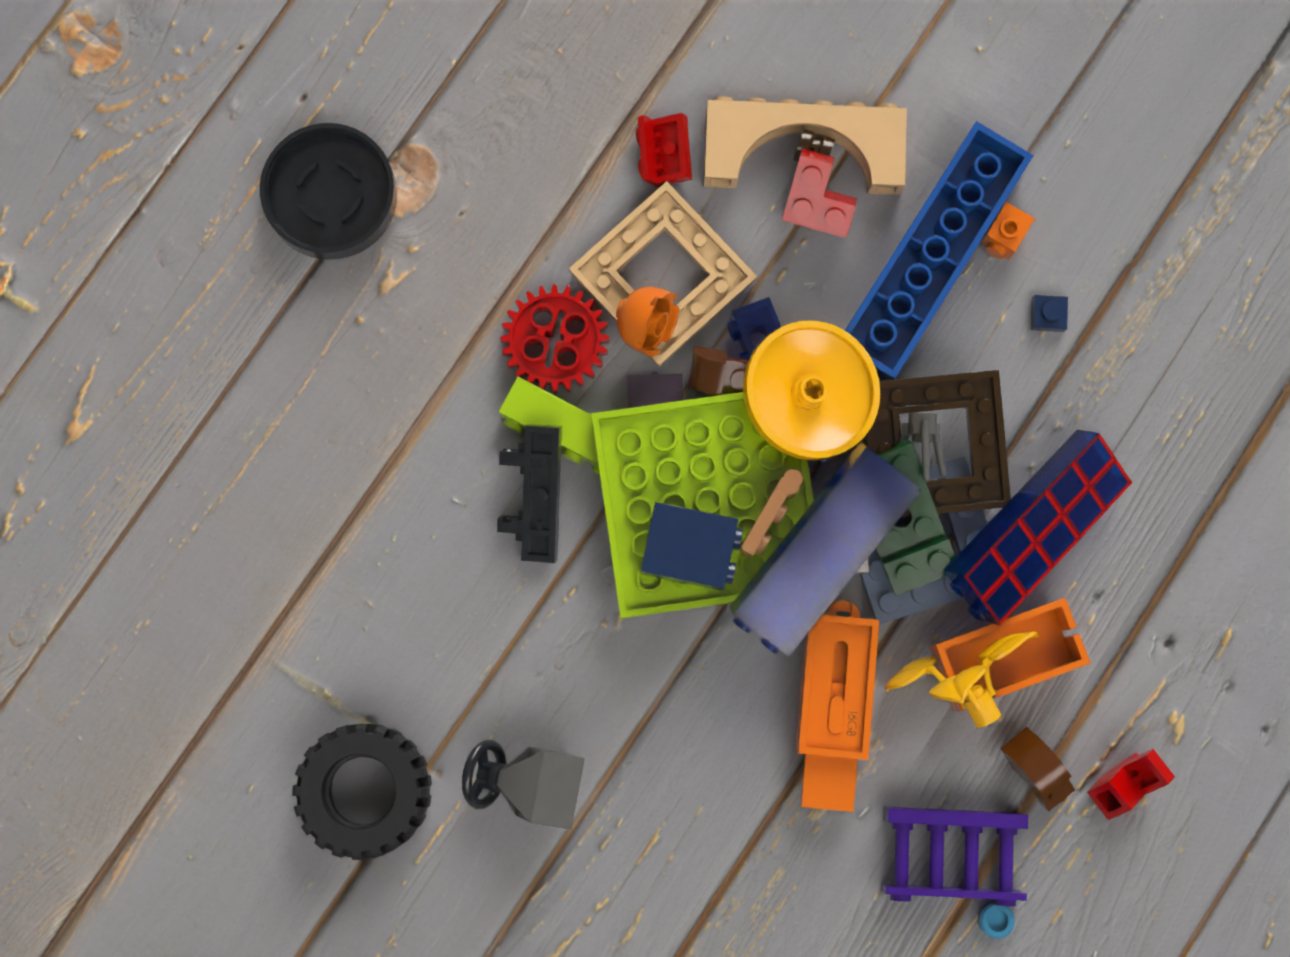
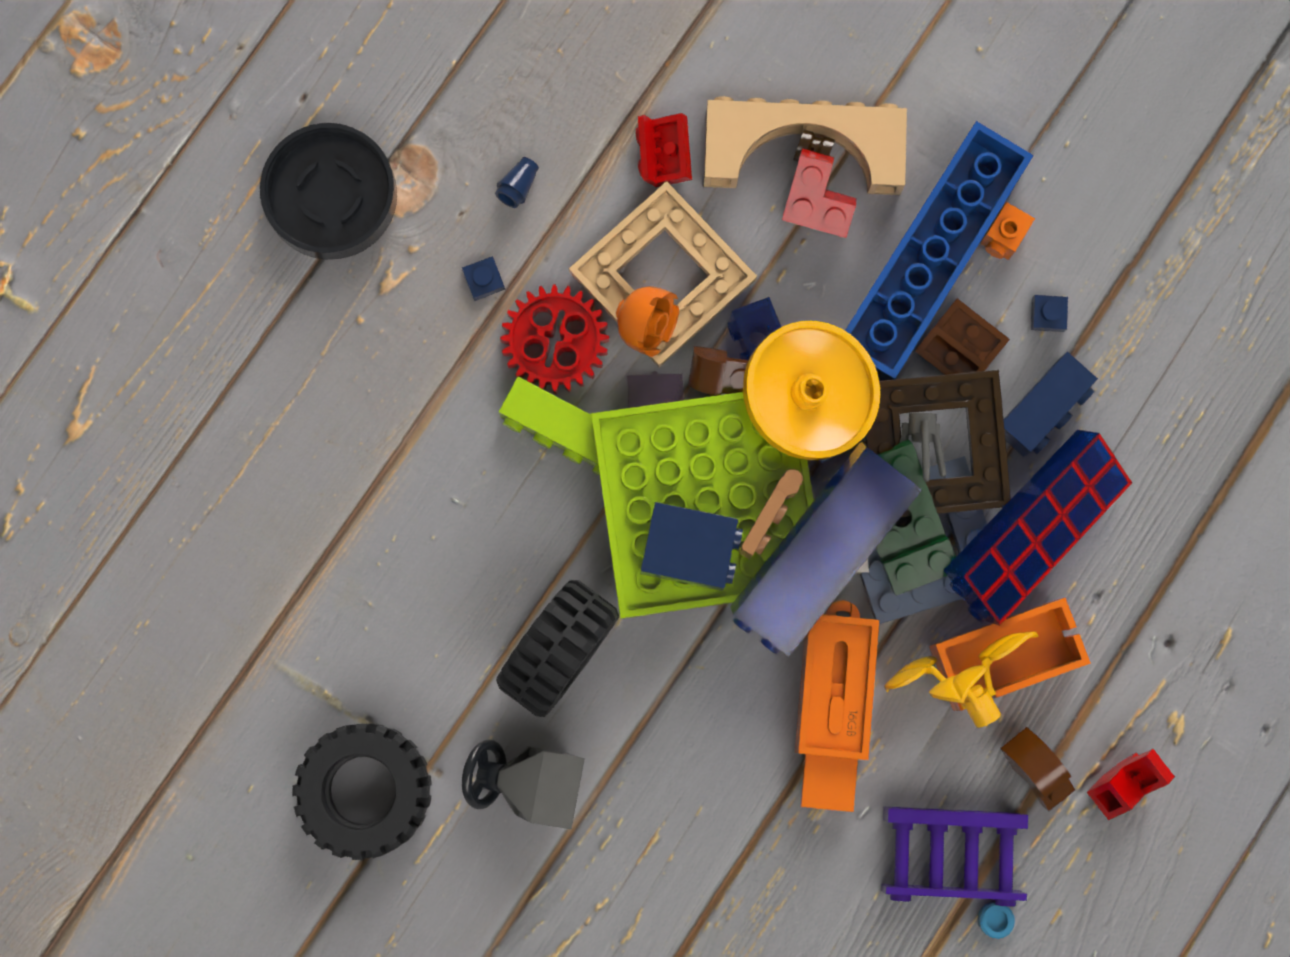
(483, 278): none -> dark blue plate
(516, 183): none -> dark blue cone
(539, 519): black hinge -> none
(557, 648): none -> black tyre
(962, 342): none -> reddish brown slope
(1048, 405): none -> dark blue brick

